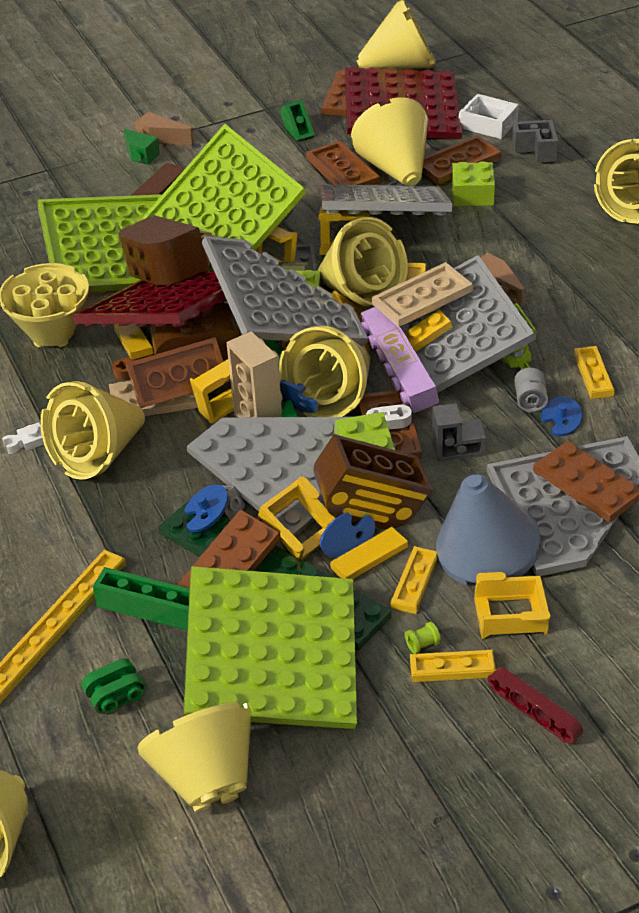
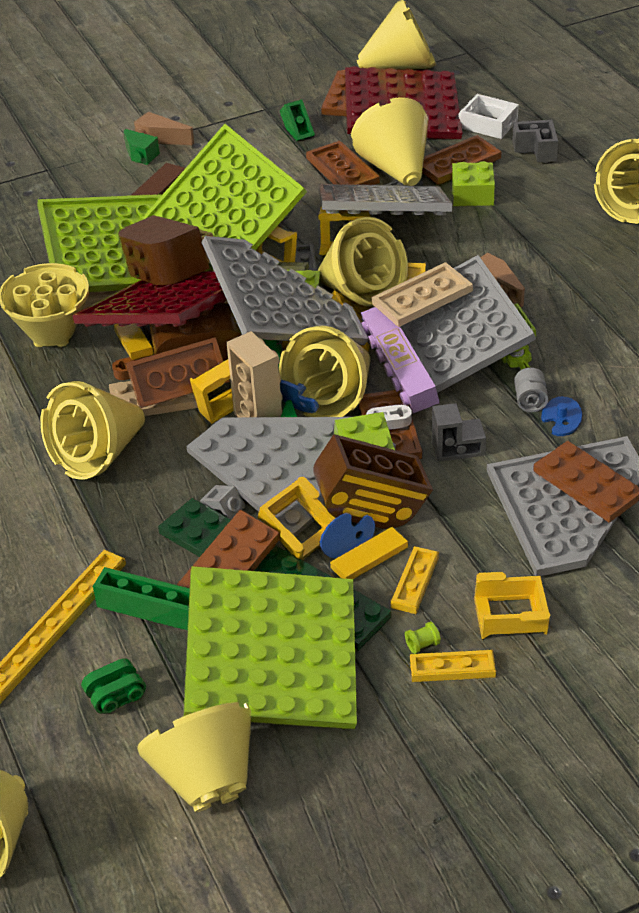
(26, 437): white plate -> none
(209, 501): blue piece -> none
(428, 330): yellow plate -> none
(486, 533): sand blue cone -> none
(535, 705): dark red beam -> none
(593, 372): yellow tile -> none

